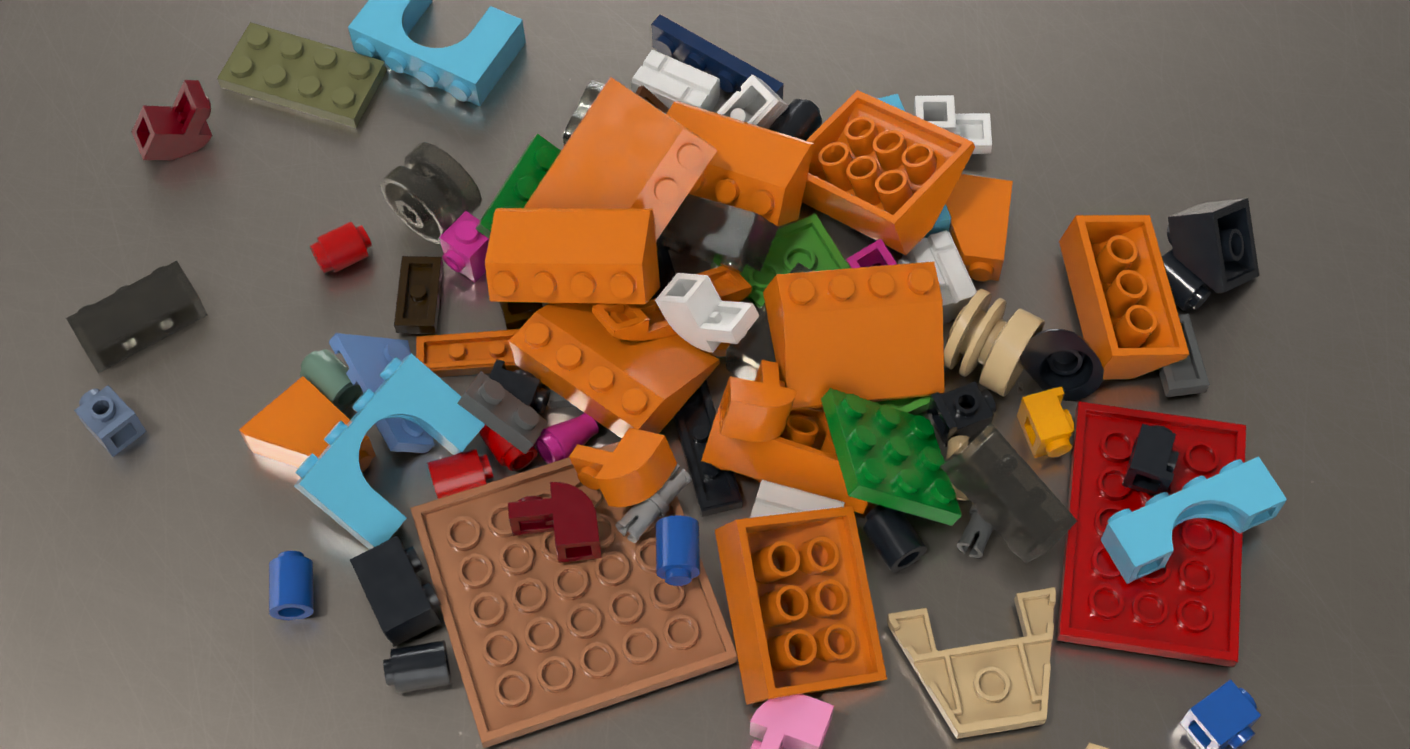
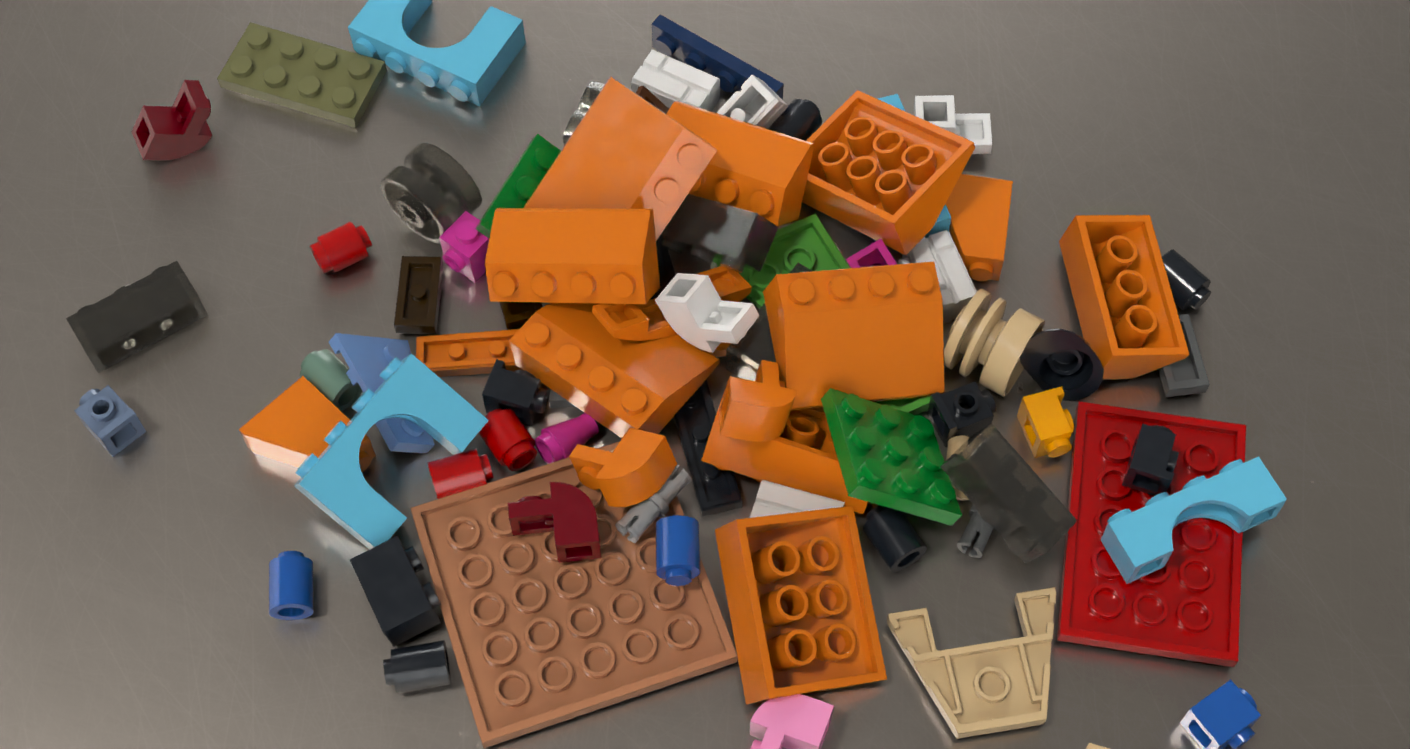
(502, 412): dark grey plate -> none
(1216, 242): black slope -> none

